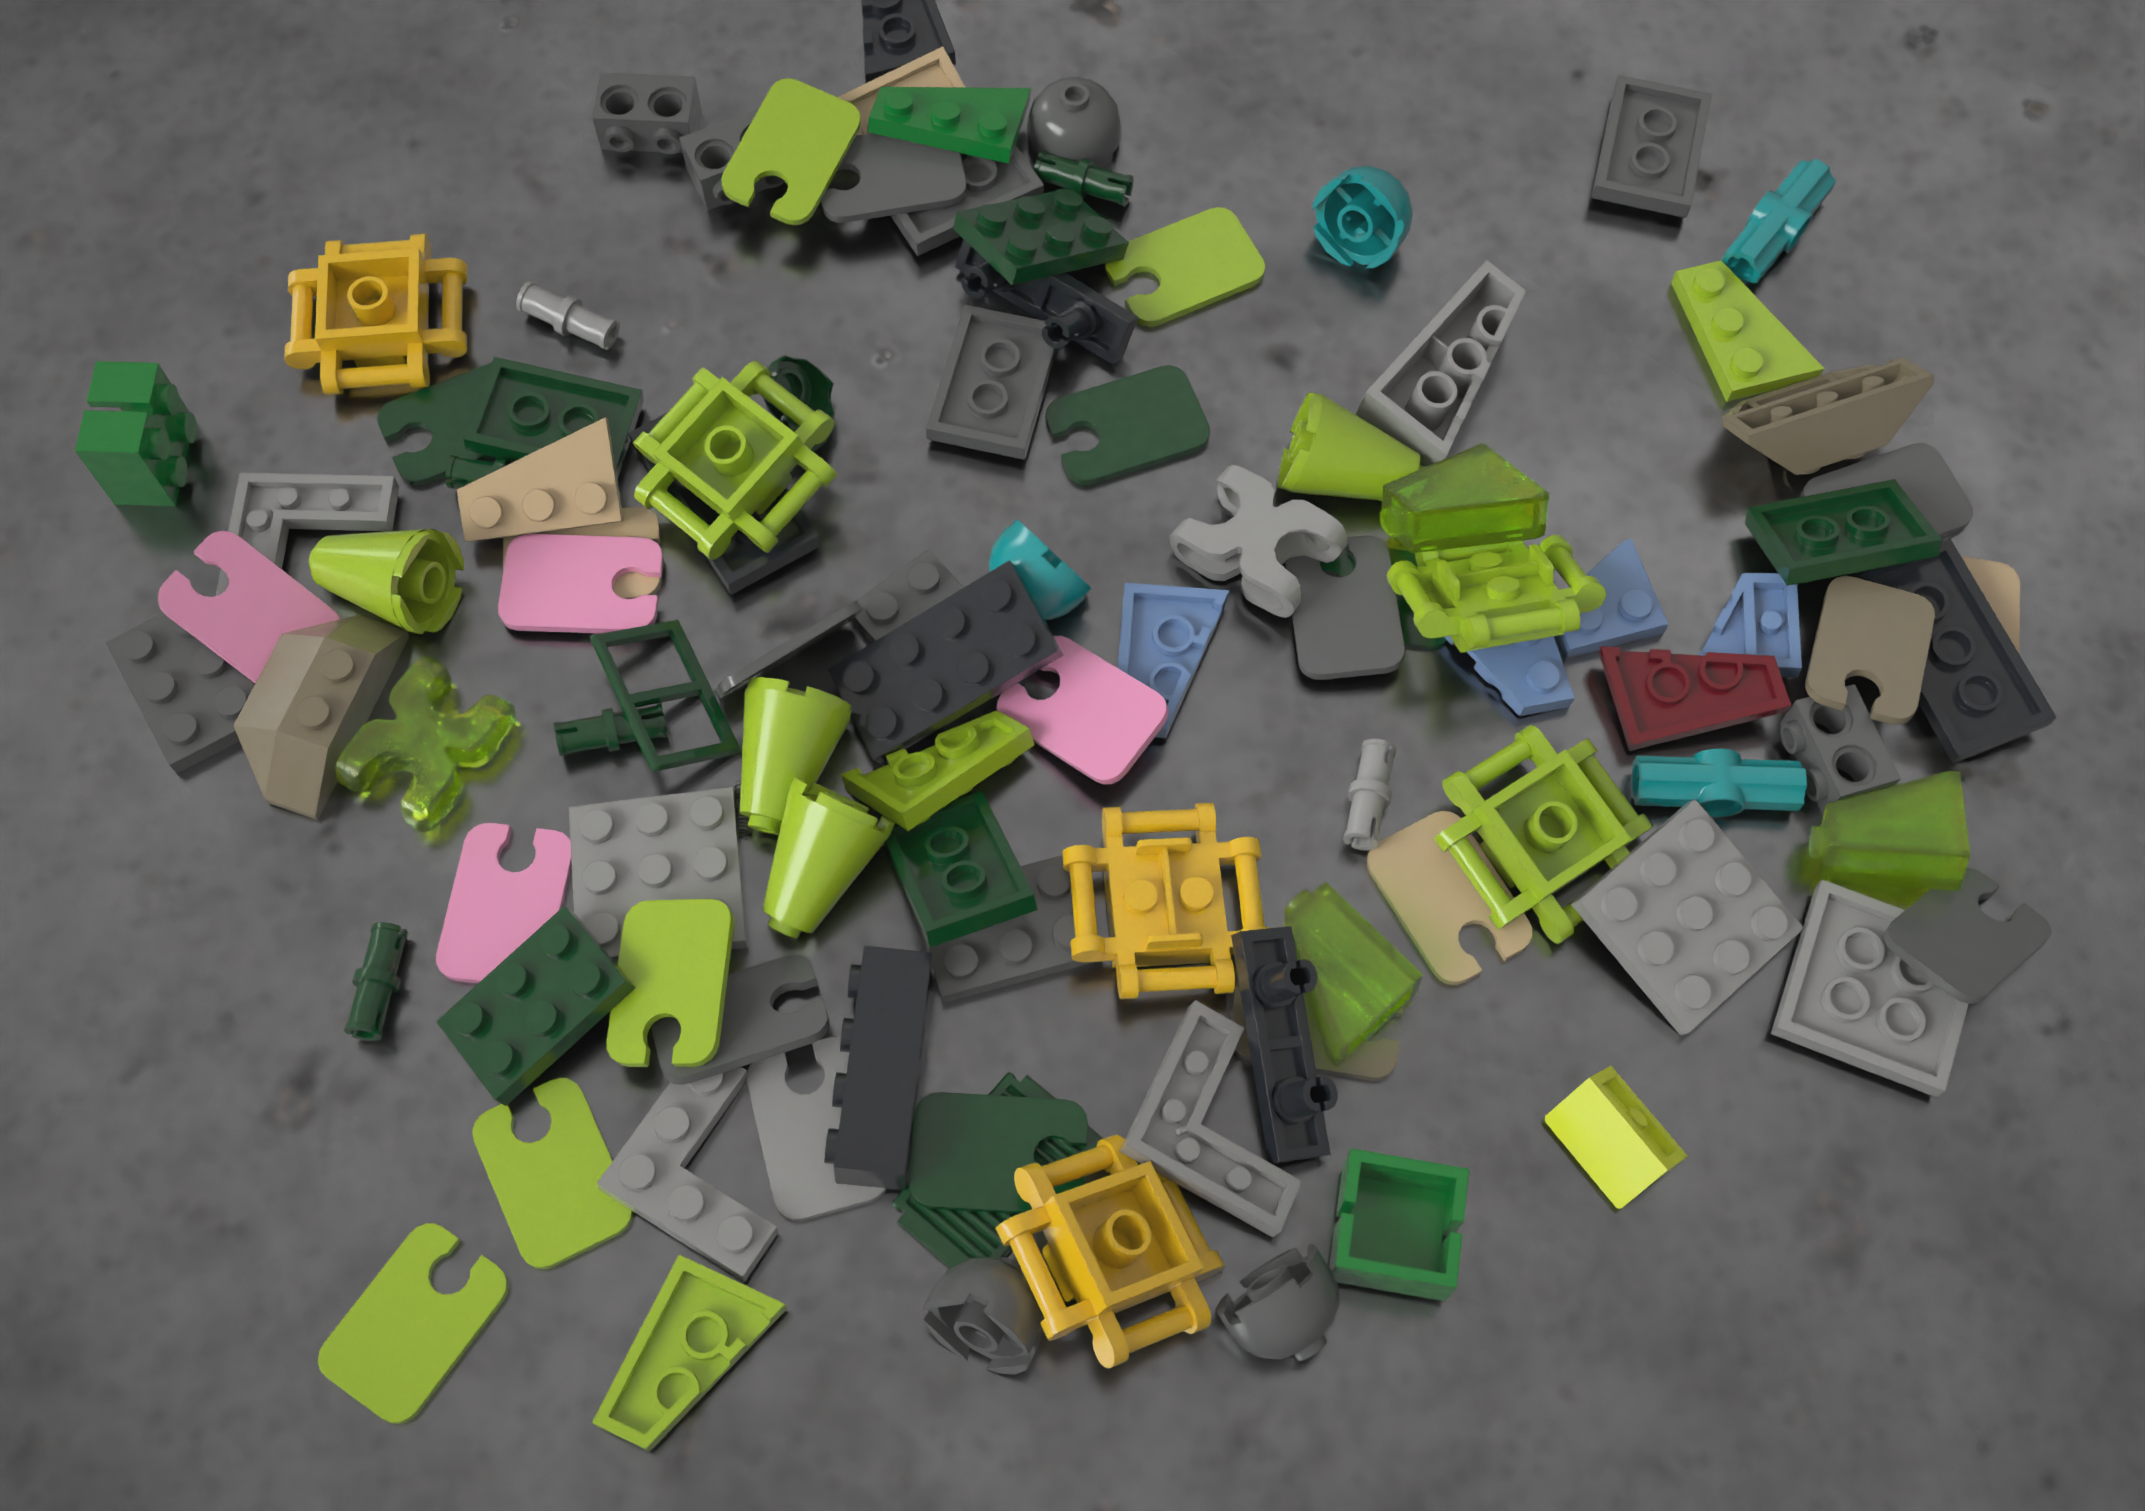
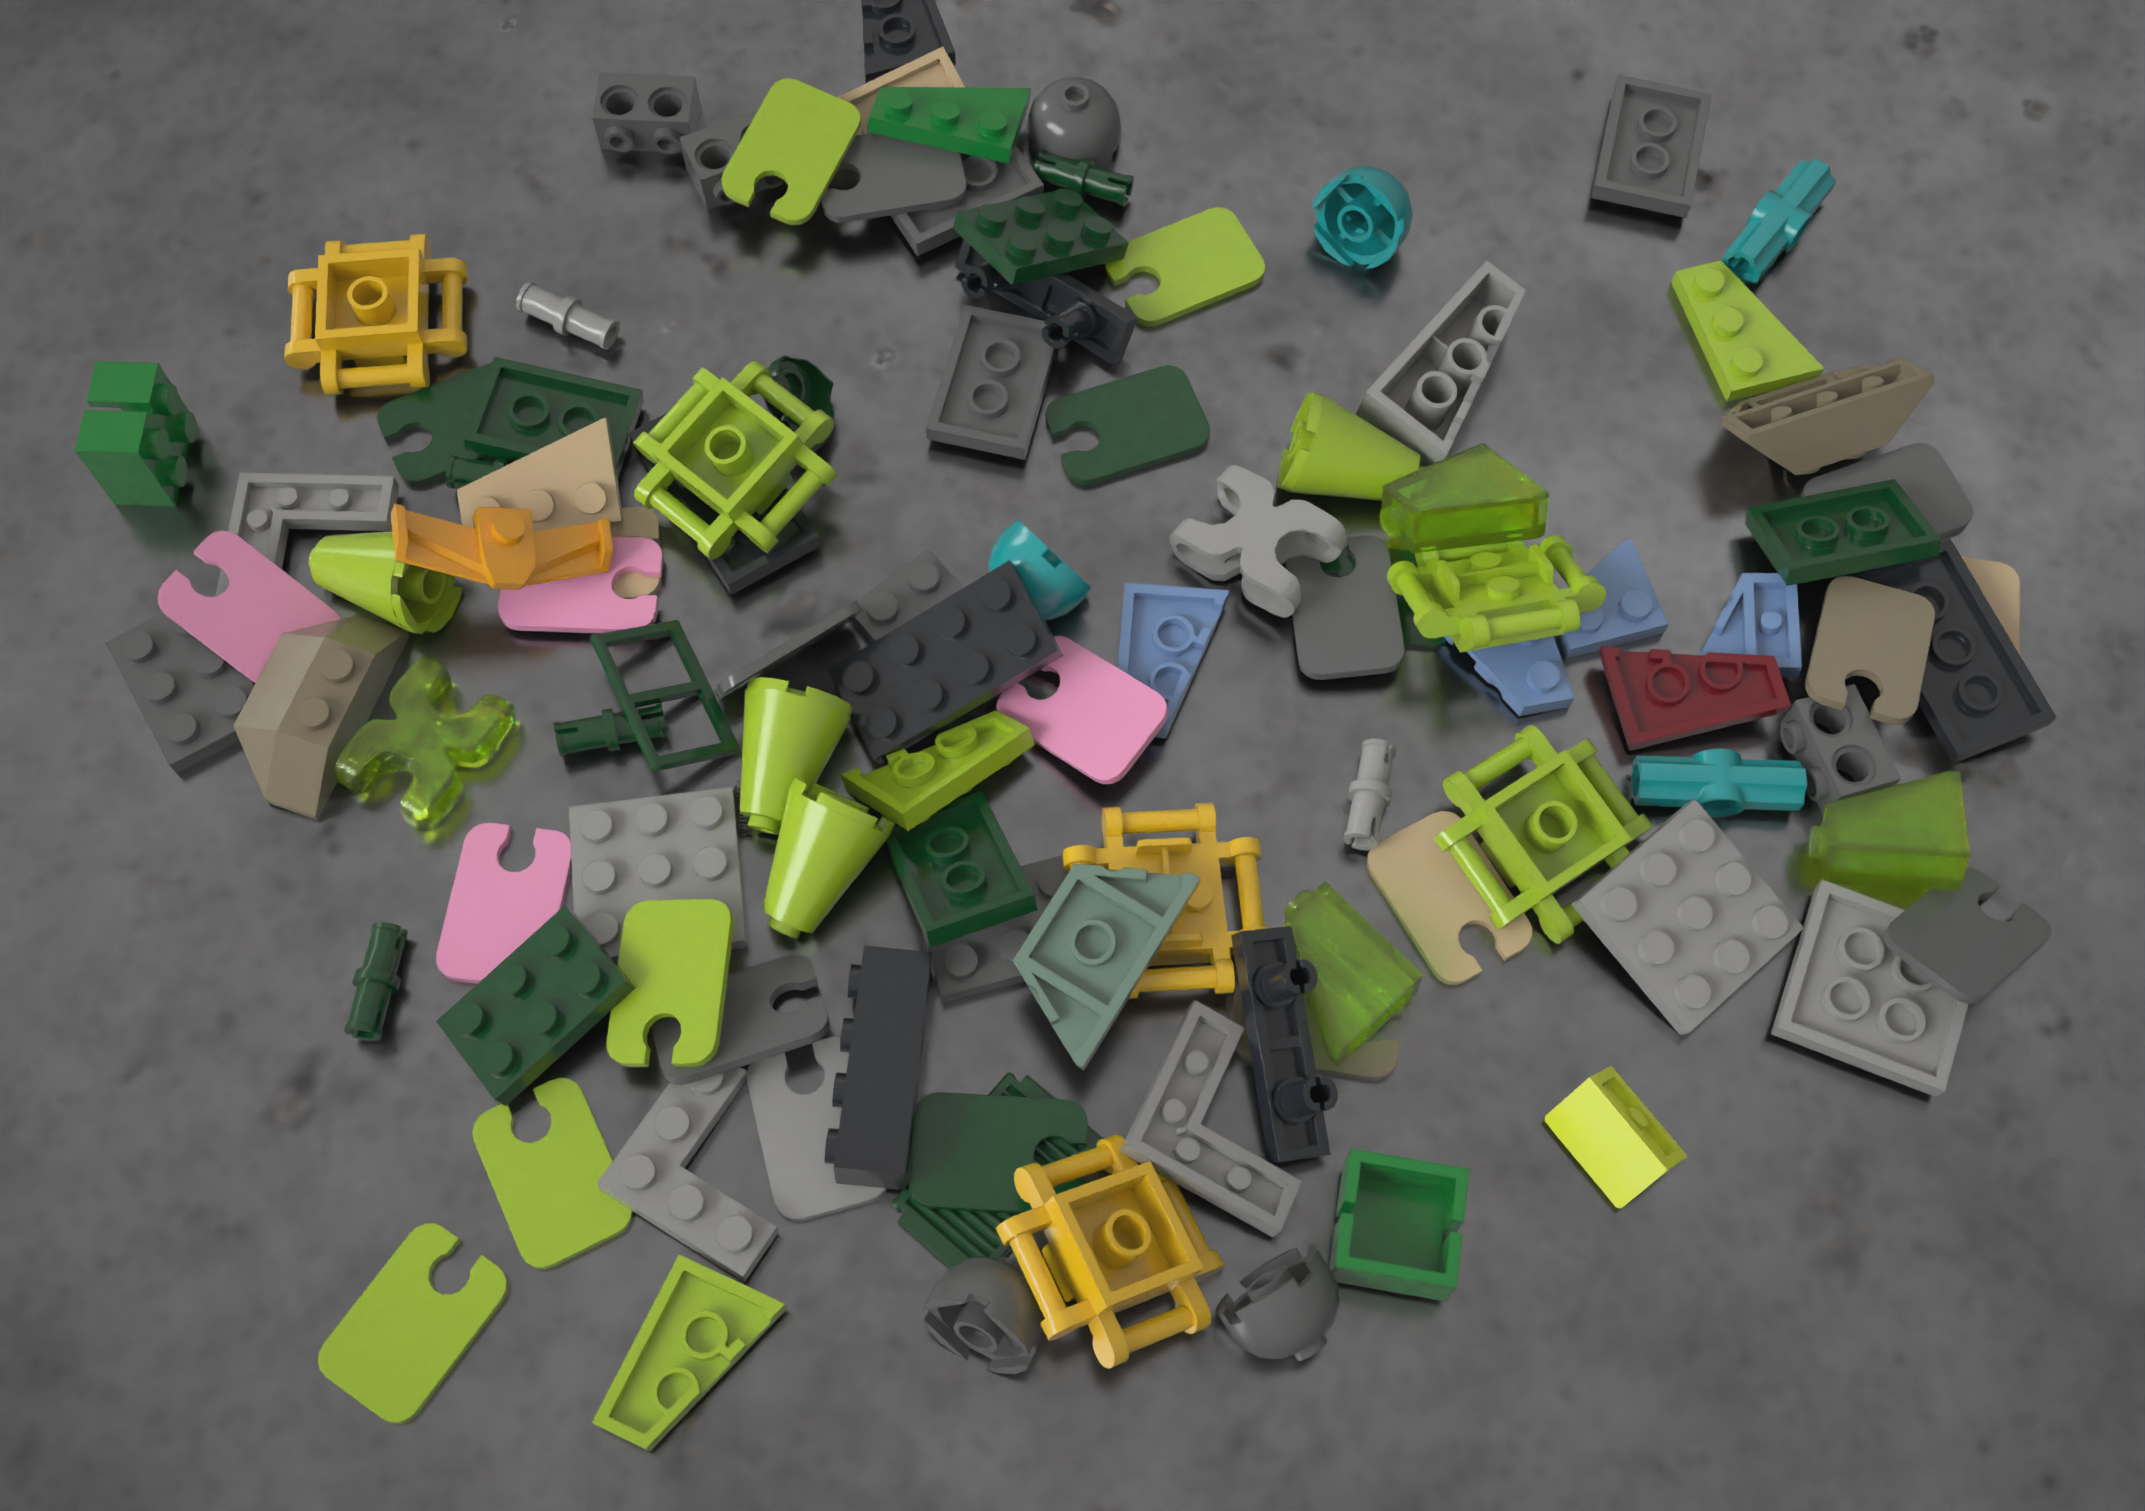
(501, 547): none -> light orange plate
(1097, 947): none -> sand green wing

